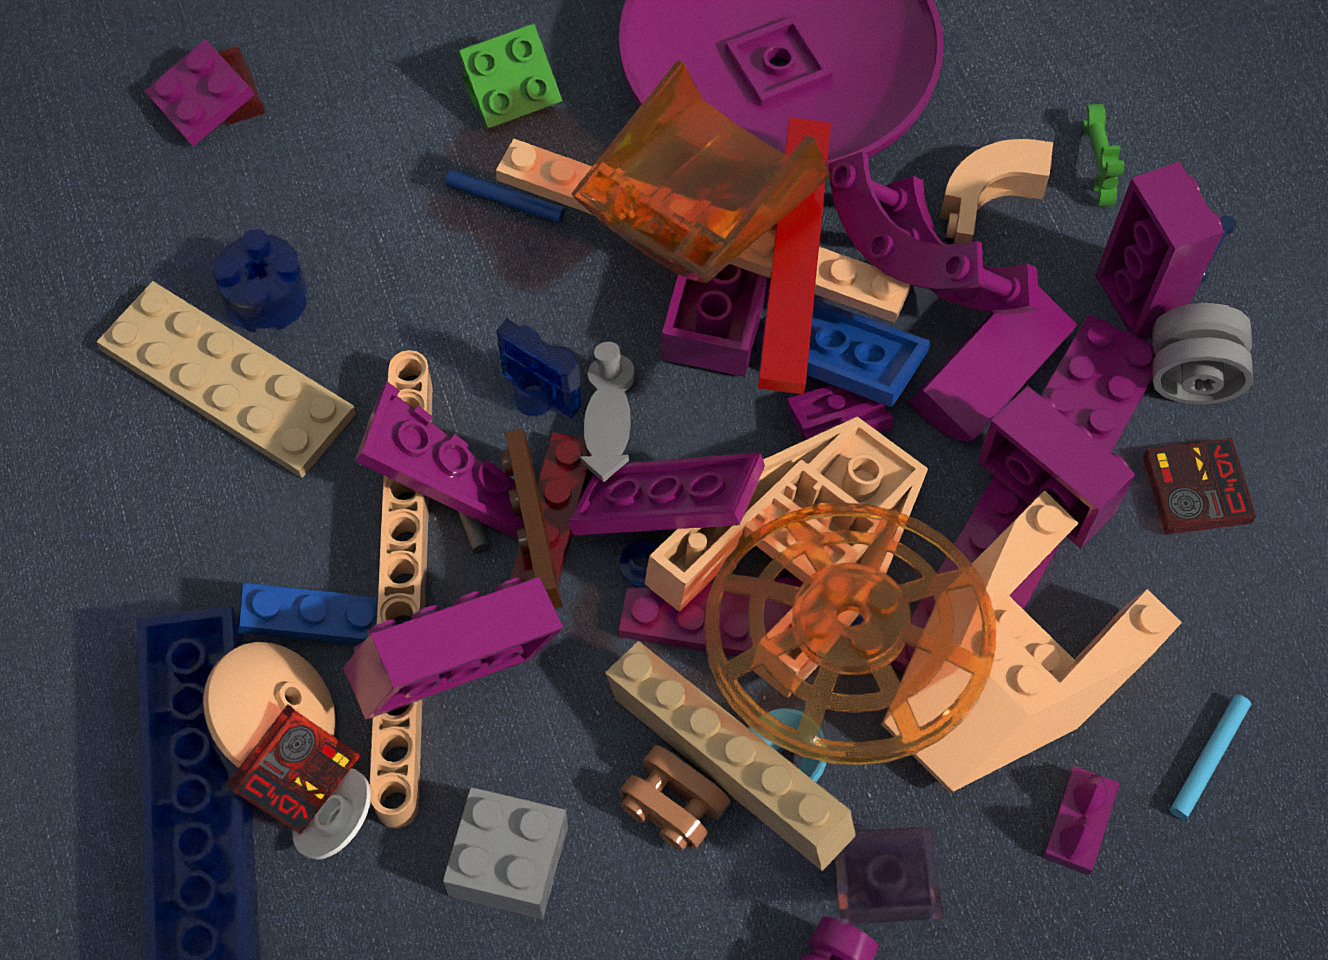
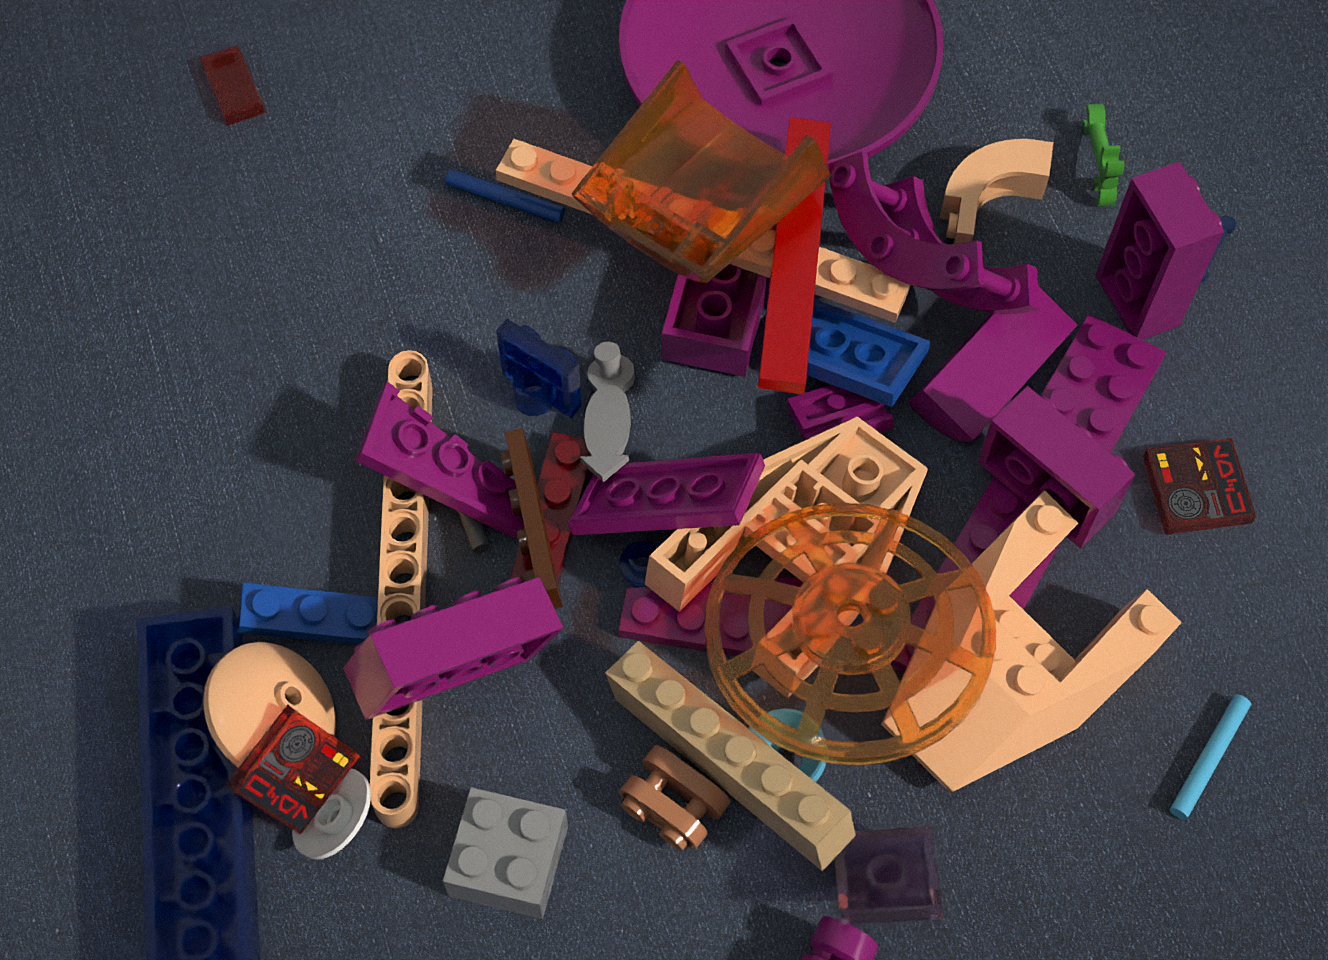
(199, 92): magenta plate -> none
(227, 379): tan plate -> none
(261, 281): clear blue brick -> none
(508, 76): bright green plate -> none
(1081, 820): magenta tile -> none
(1202, 354): light grey wheel -> none

